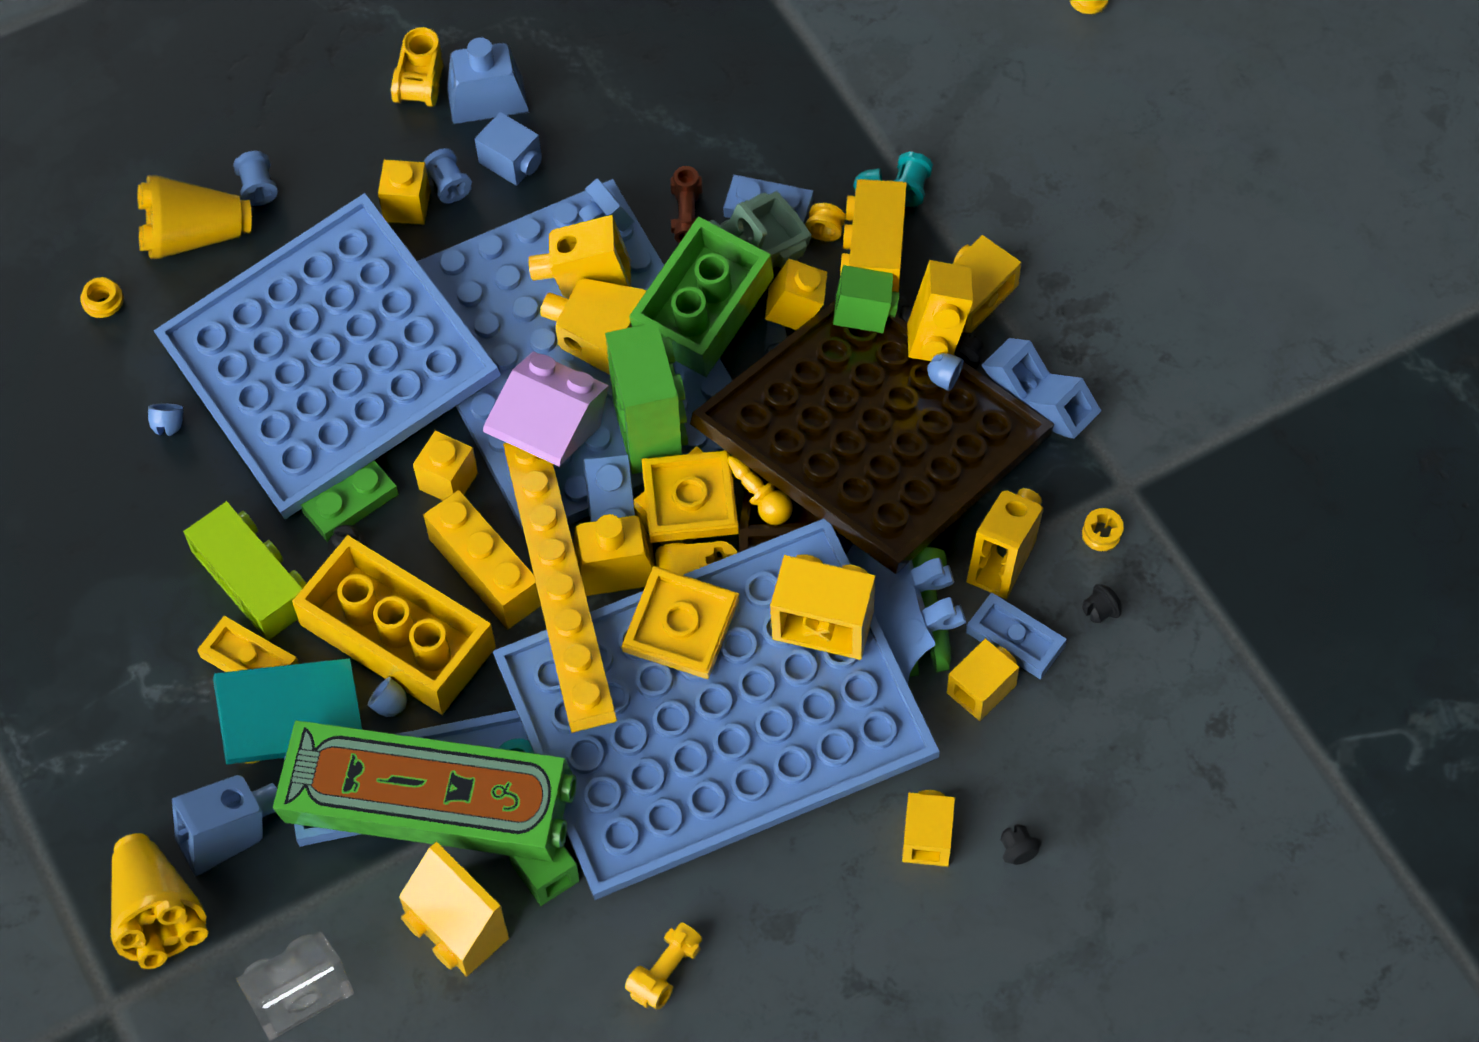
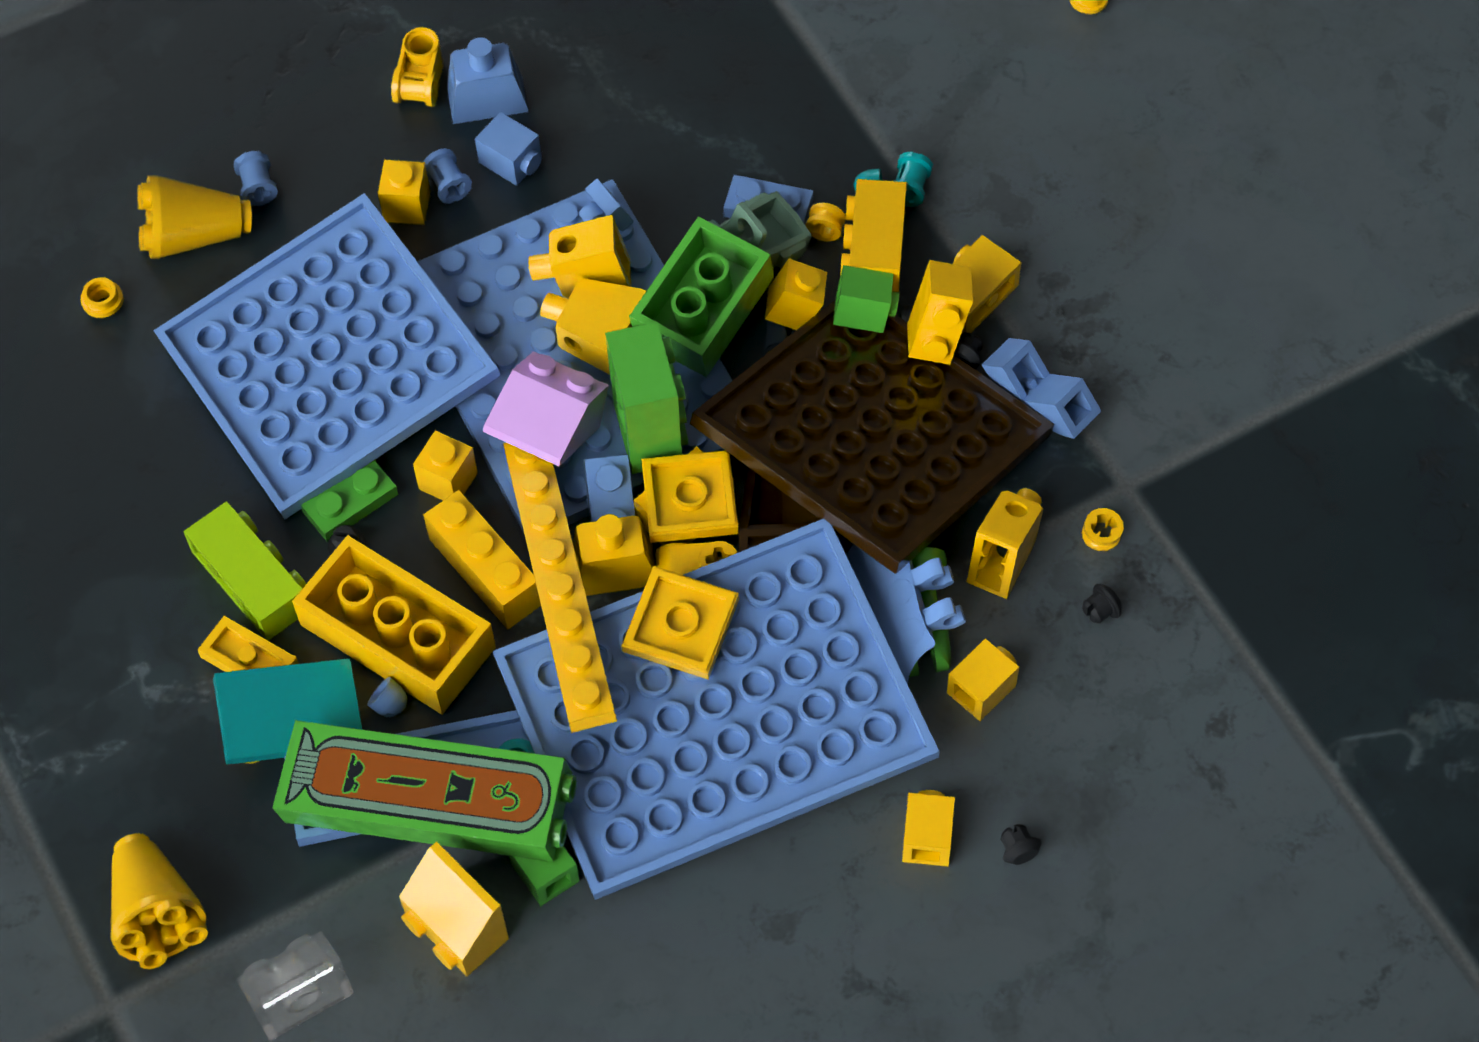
(165, 416): medium blue hinge -> none
(220, 821): medium blue torso -> none
(651, 987): yellow bar -> none
(686, 187): copper bar -> none
(773, 505): yellow bar -> none
(822, 606): yellow brick -> none
(945, 370): medium blue hinge -> none
(1024, 637): medium blue plate -> none

